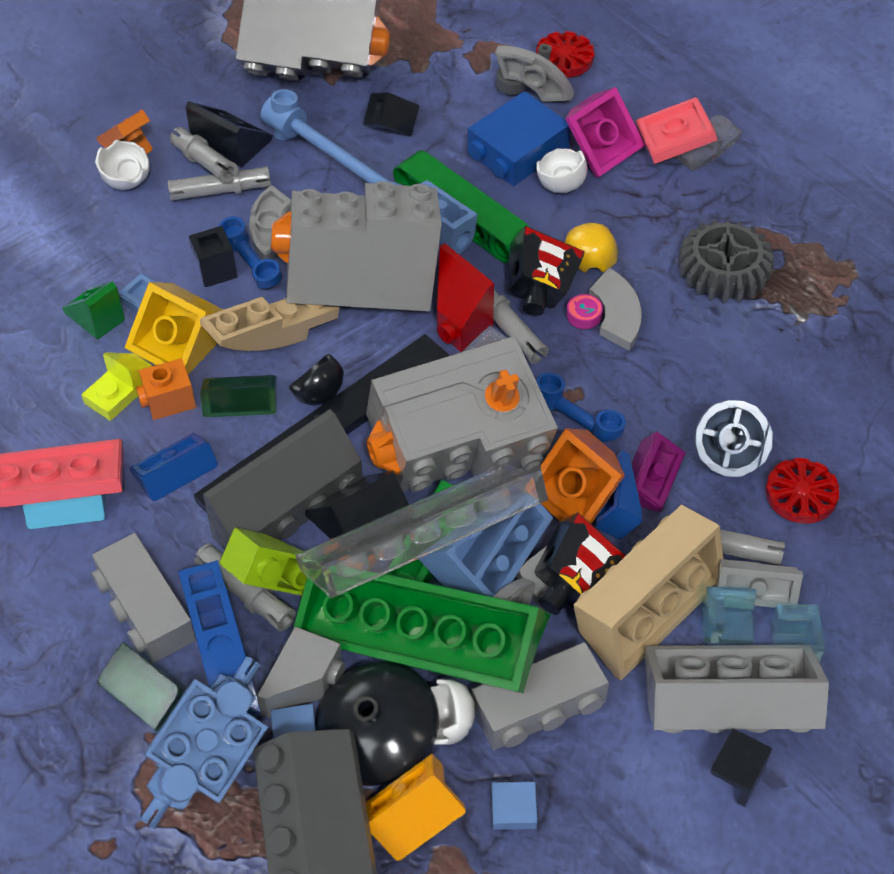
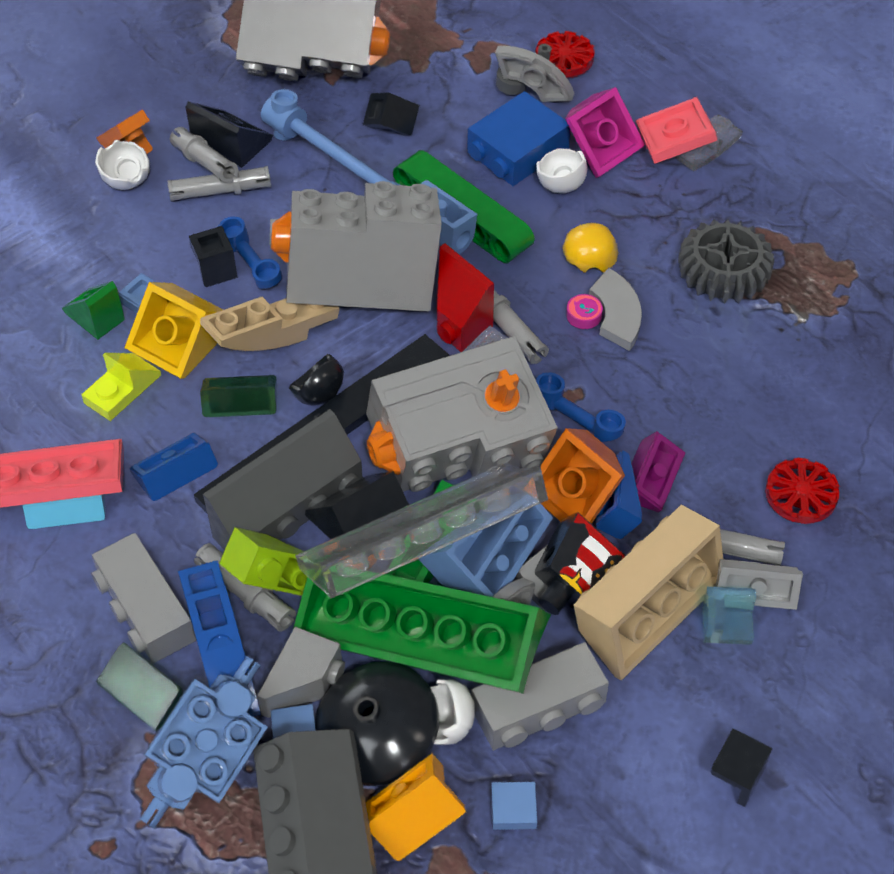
(165, 389): orange brick -> none
(269, 205): light grey tile -> none
(541, 269): black torso -> none
(733, 438): sand blue cylinder -> none
(735, 688): light grey slope -> none
(798, 626): clear light blue panel -> none

